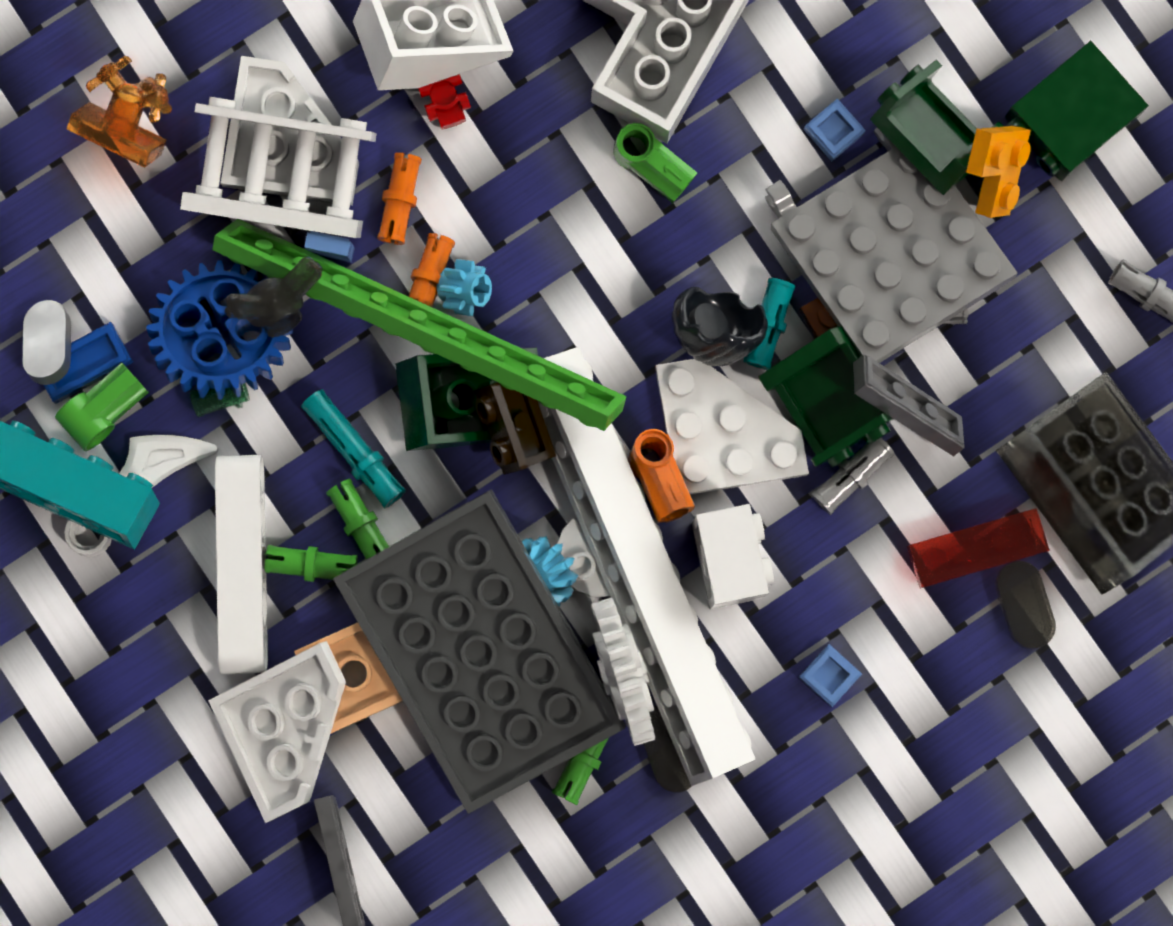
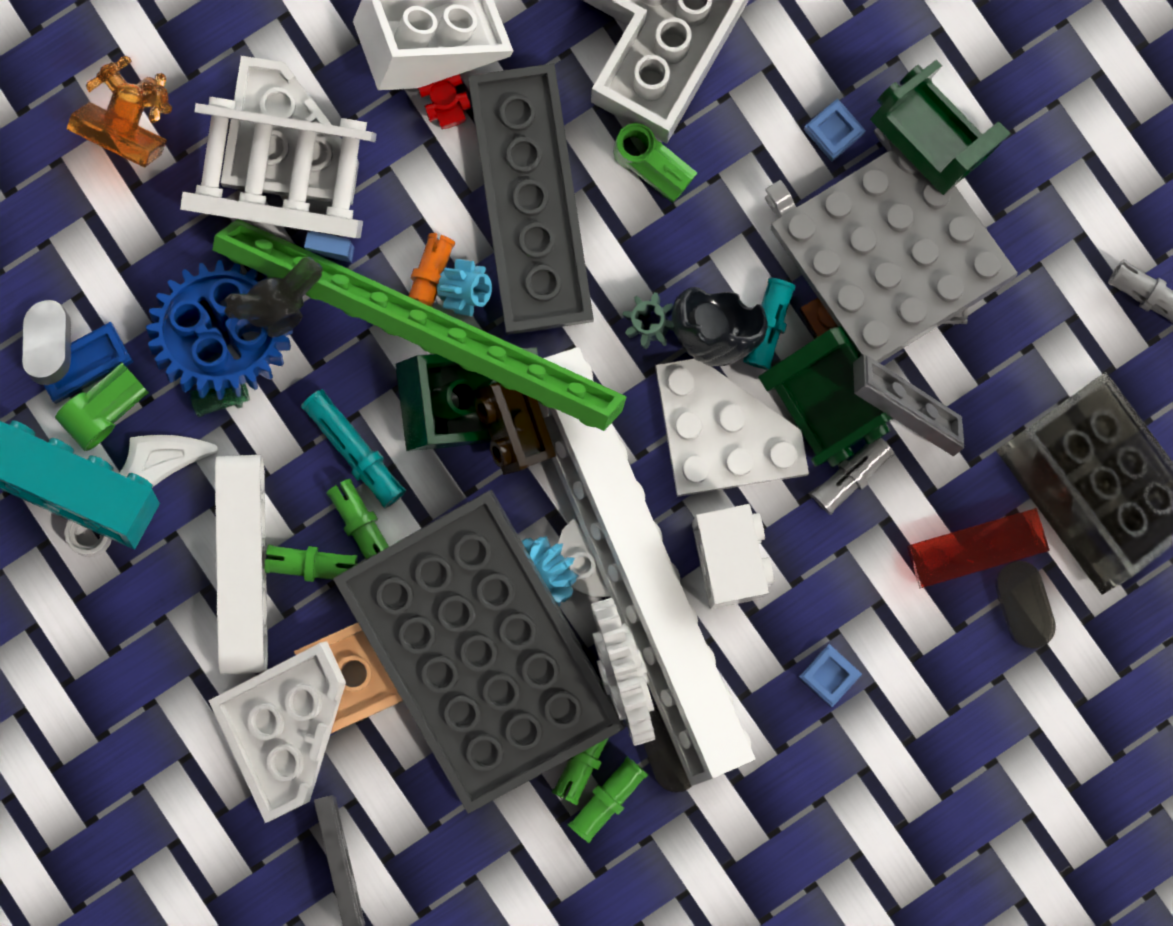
(399, 198): orange pin -> none
(530, 199): none -> dark grey plate
(608, 799): none -> bright green pin
(644, 310): none -> sand green gear
(662, 478): orange piece -> none
(998, 157): light orange plate -> none
(1076, 111): dark green panel -> none

